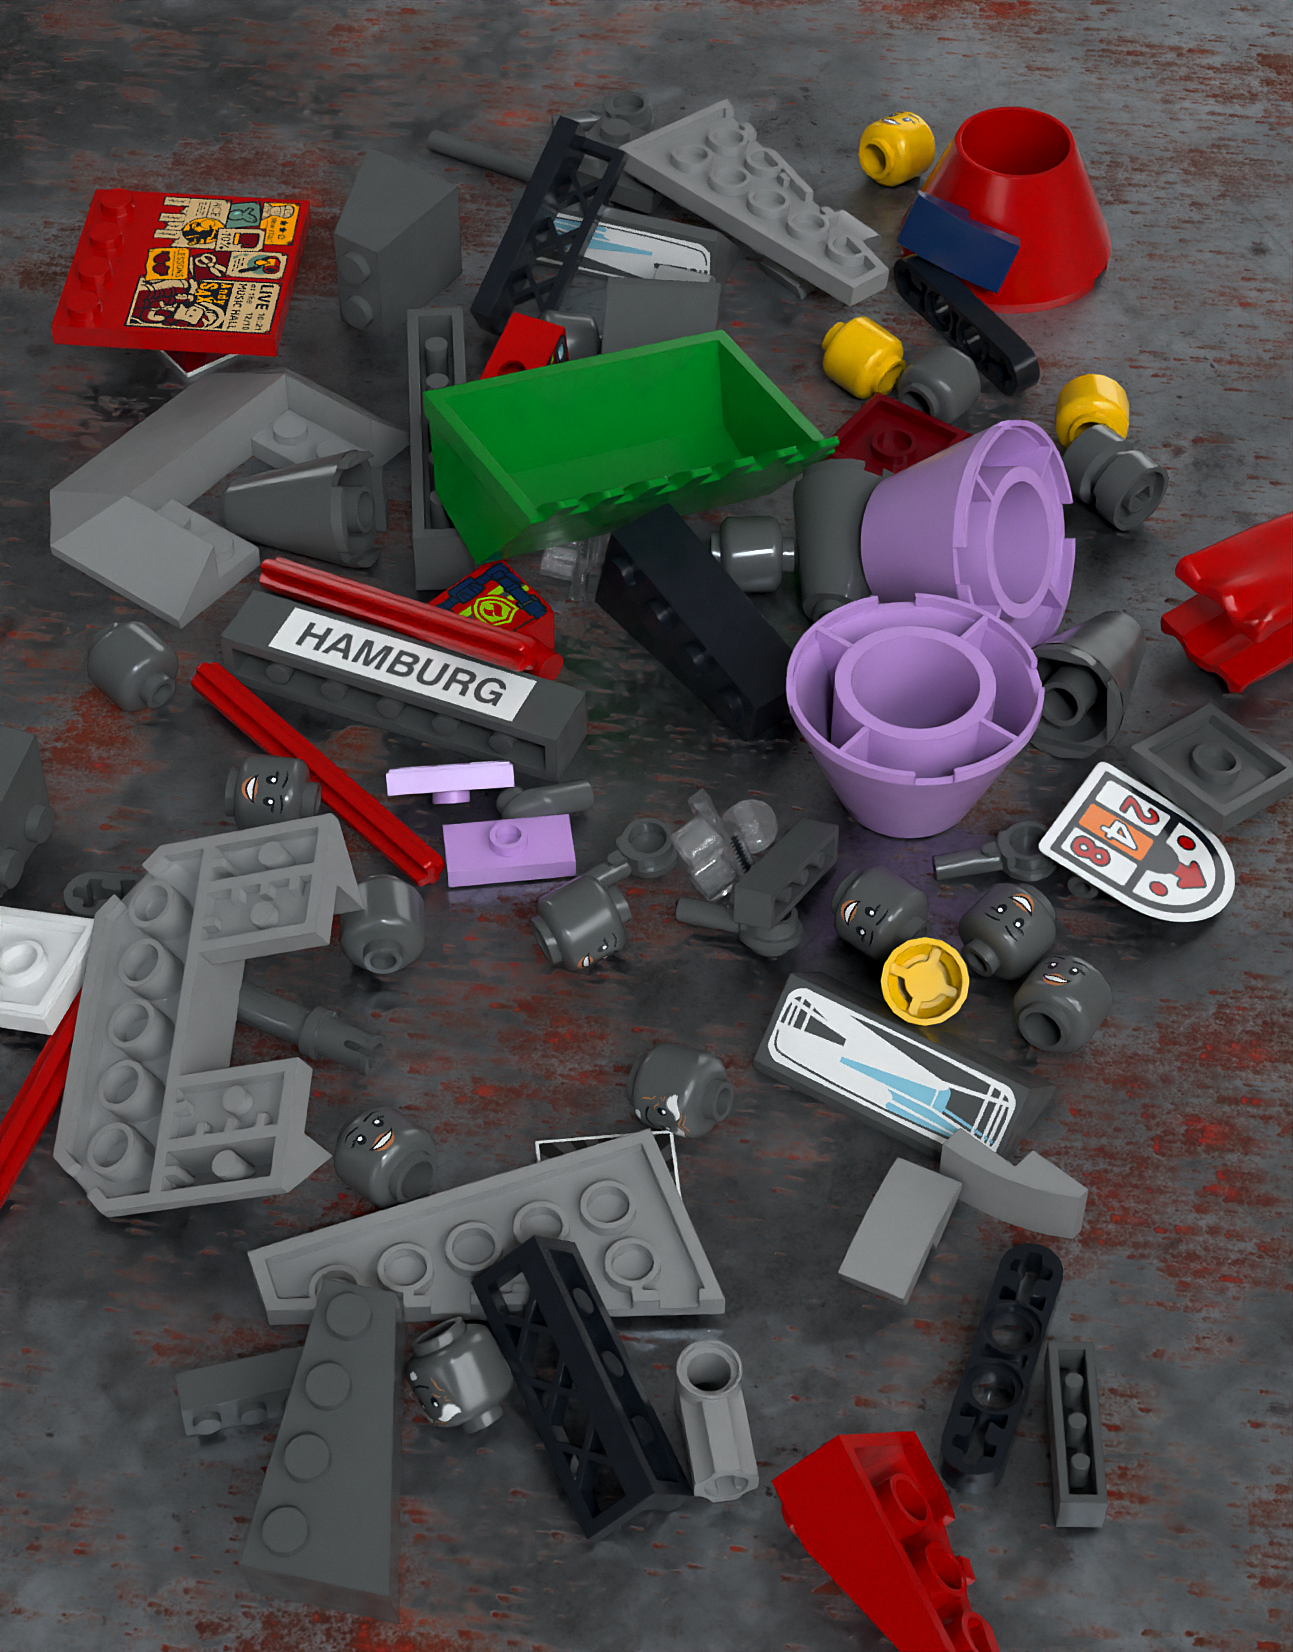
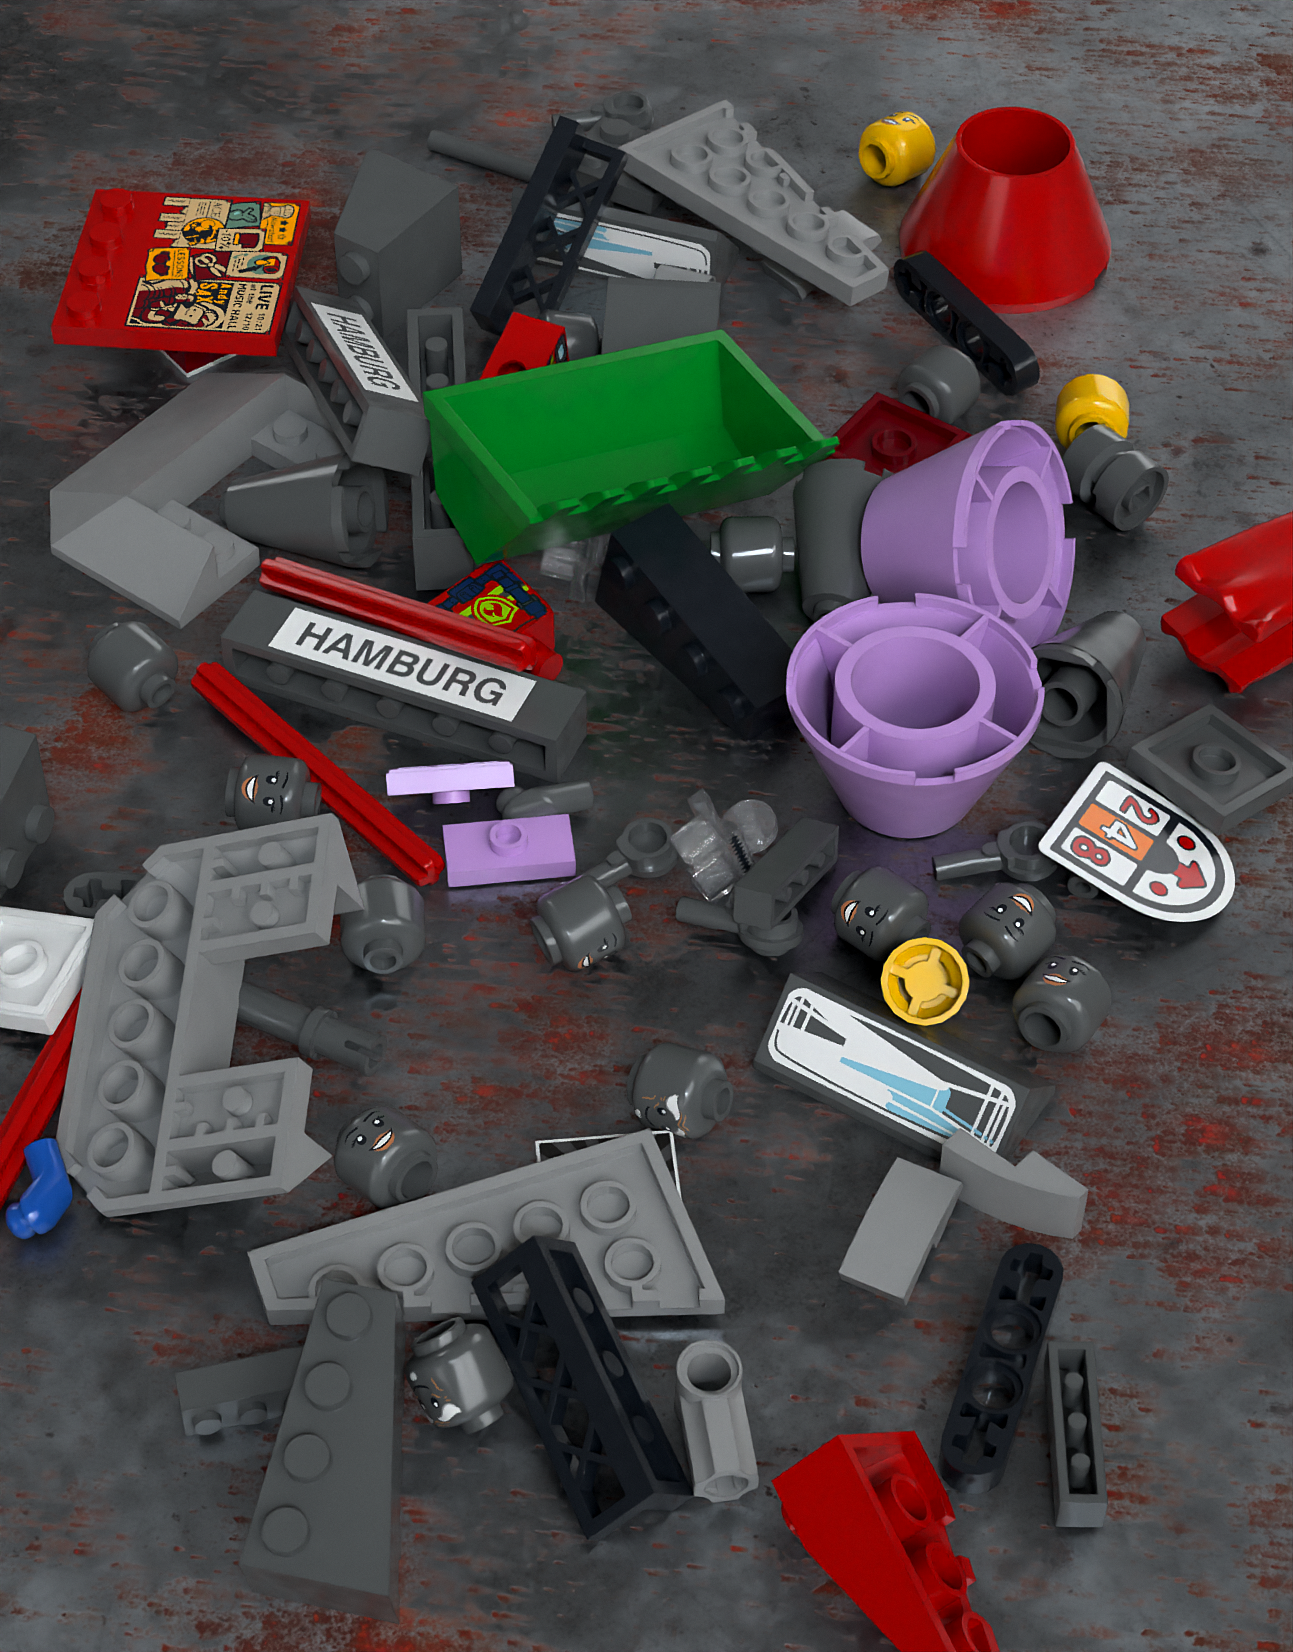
(47, 1195): none -> blue arm
(357, 382): none -> dark grey brick
(862, 357): yellow head -> none
(957, 243): dark blue slope -> none

